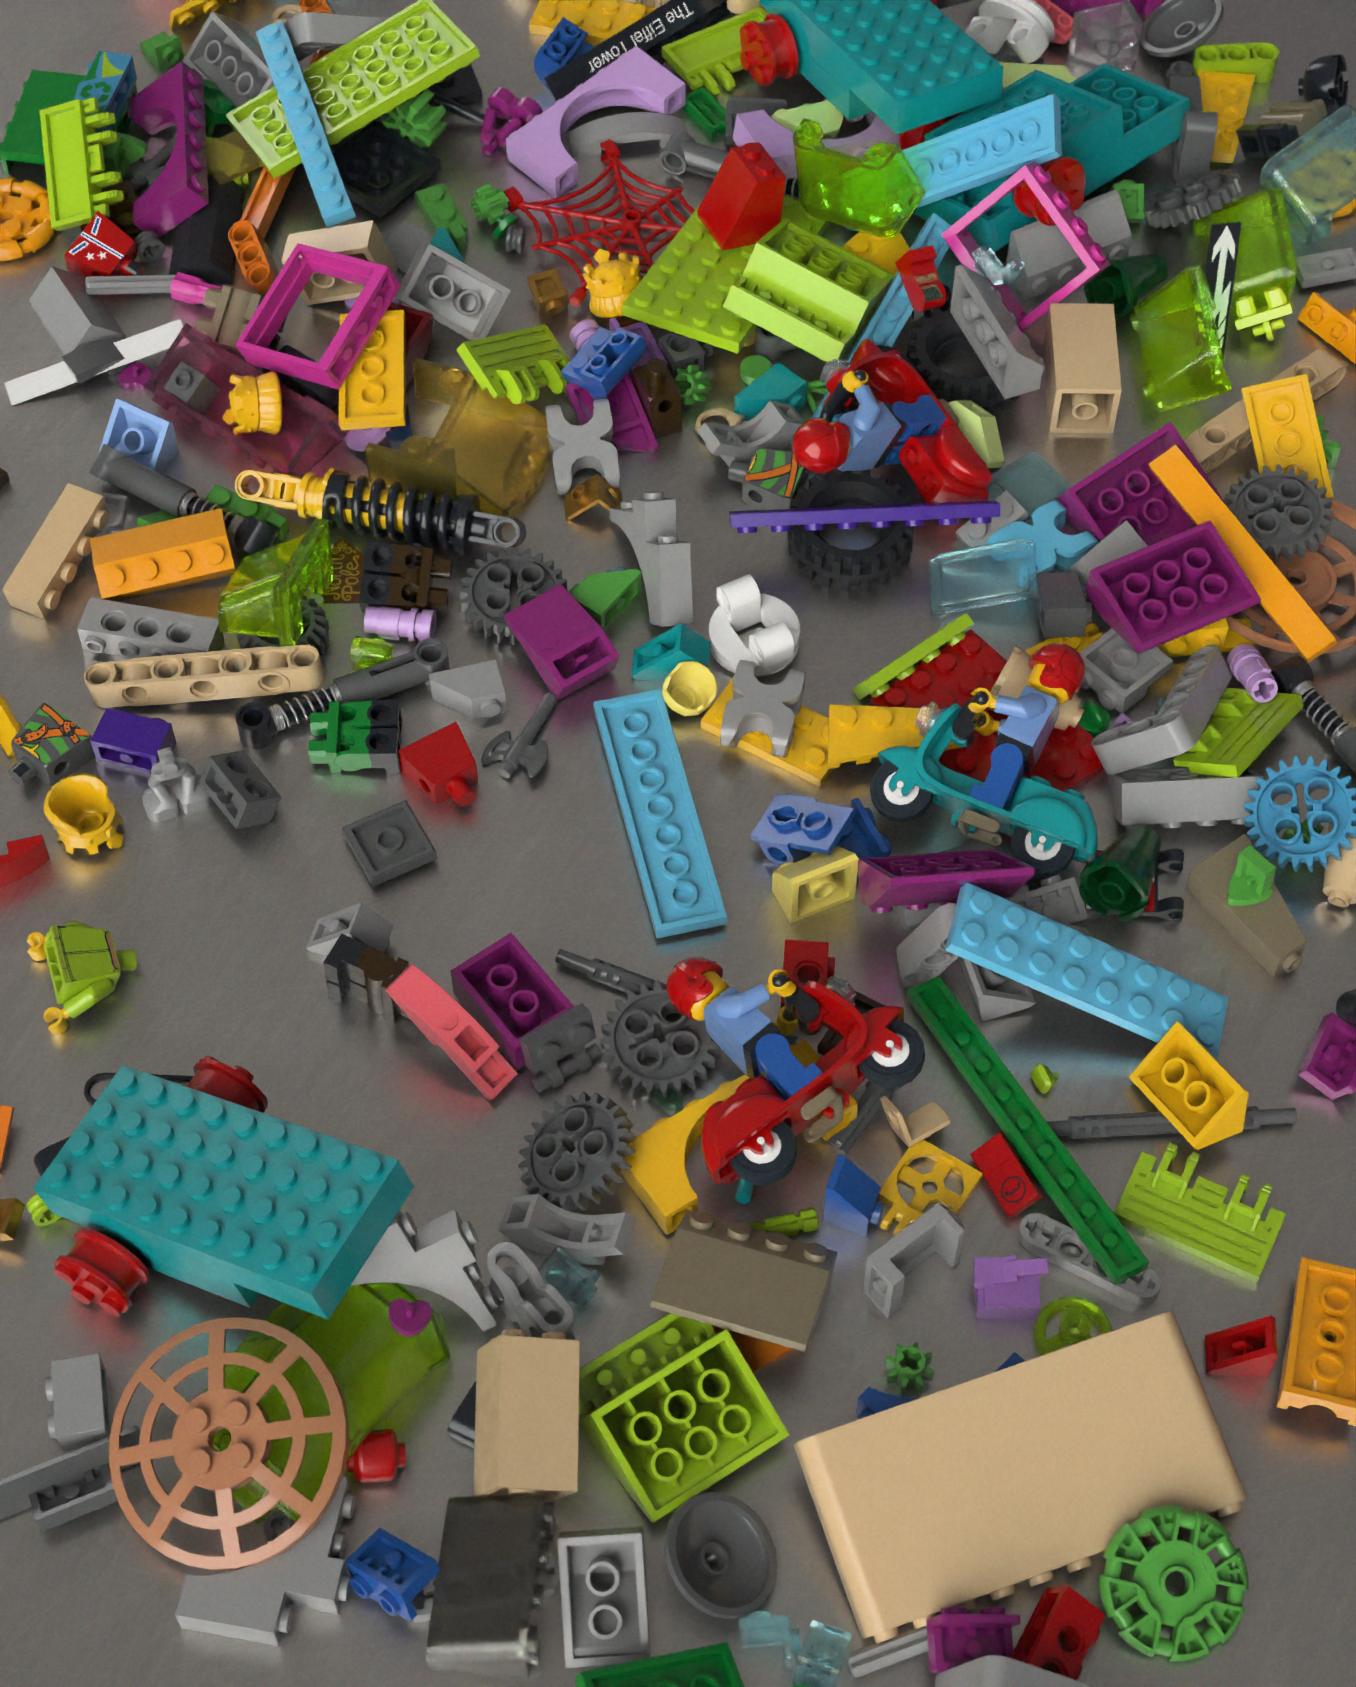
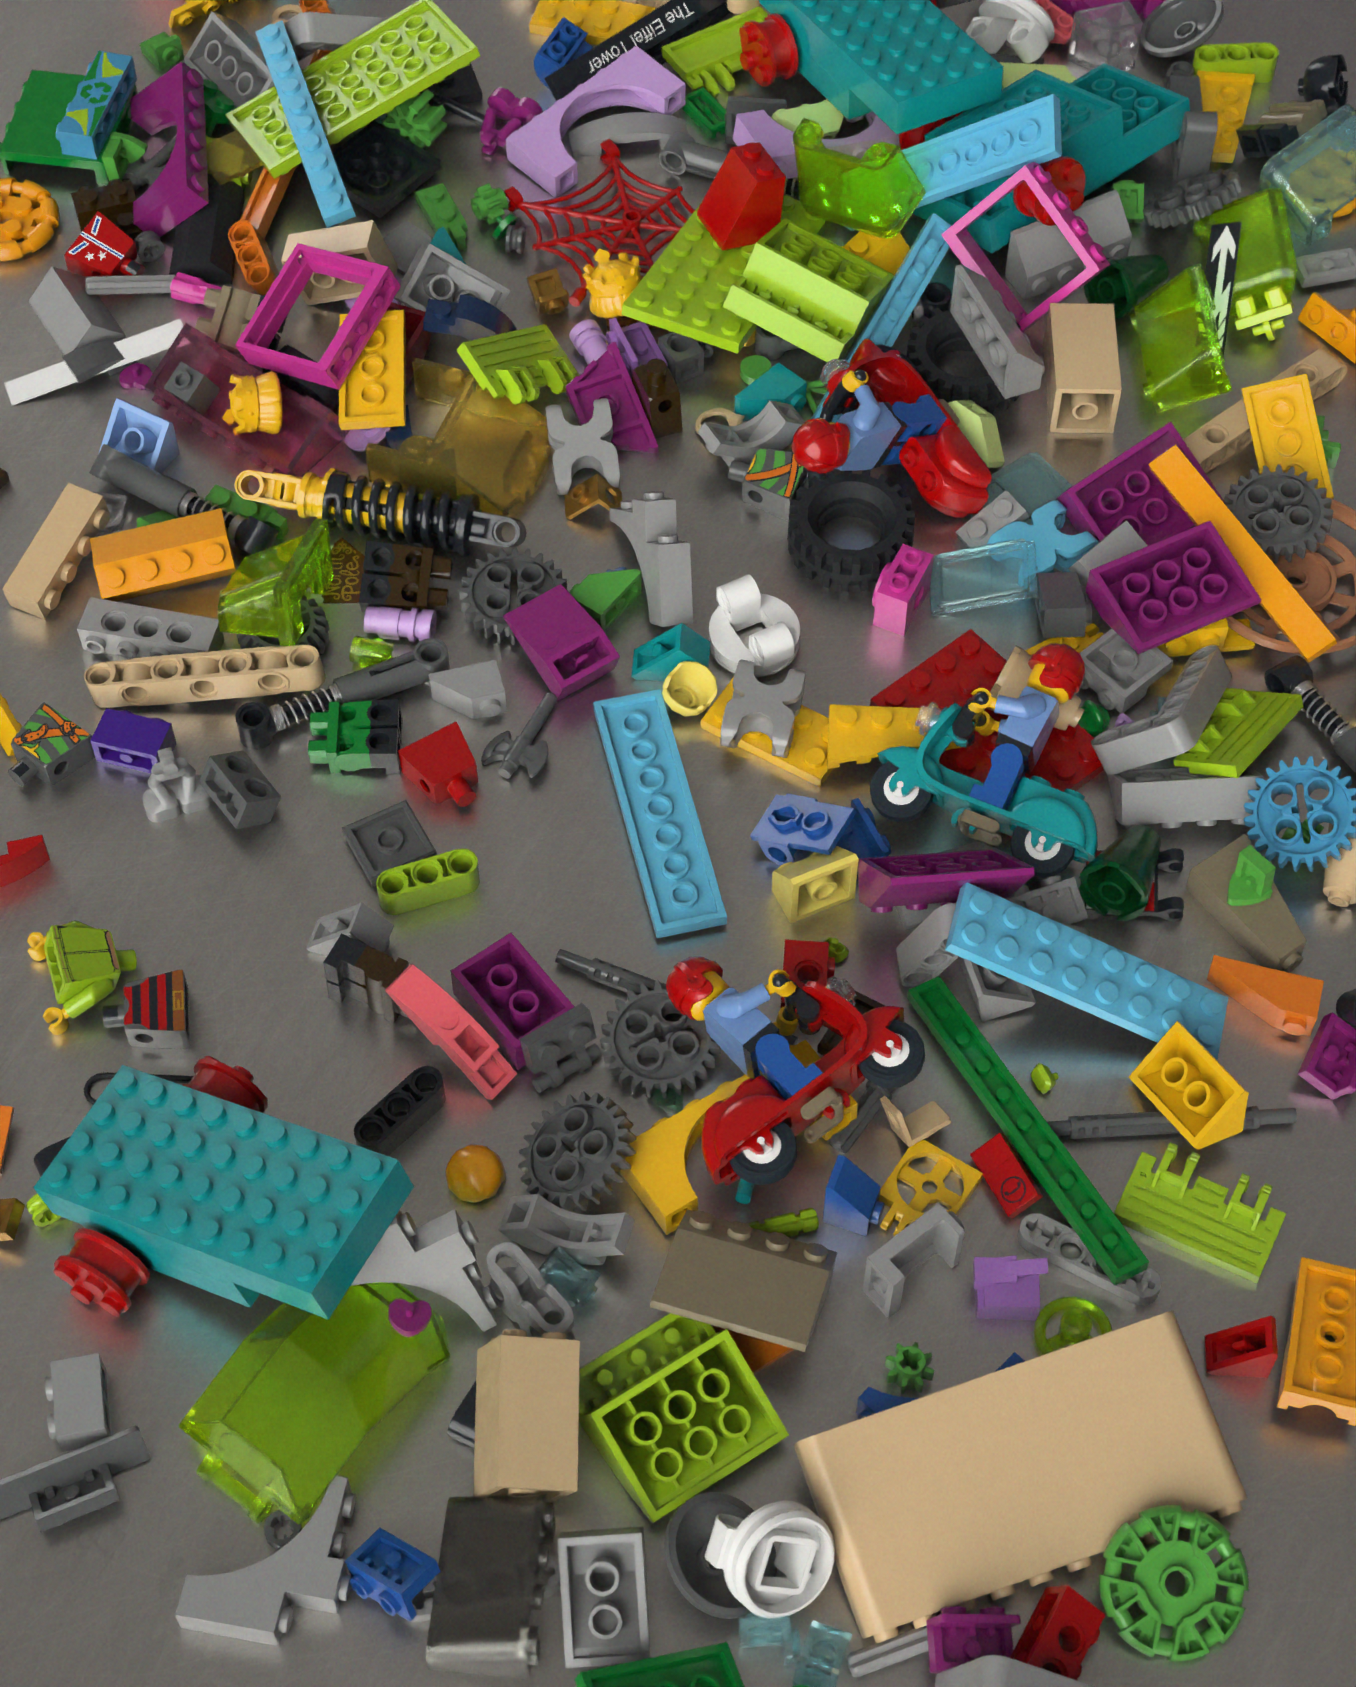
(72, 158): lime hinge -> none
(83, 813): yellow hair -> none
(153, 1012): none -> torso
(247, 1452): nougat dish -> none
(377, 1457): red head -> none
(406, 1098): none -> black beam
(441, 869): none -> lime beam
(467, 318): none -> dark blue arch
(475, 1173): none -> light orange hair
(604, 361): blue brick -> none
(692, 384): bright green gear -> none
(744, 1549): none -> white piece
(837, 949): none -> lime rock
(878, 515): dark purple plate -> none
(902, 589): none -> dark pink brick
(903, 665): lime plate -> none
(921, 279): red leg -> none
(990, 266): clear light blue bracket -> none
(1253, 672): lavender axle -> none
(1273, 995): none -> orange slope

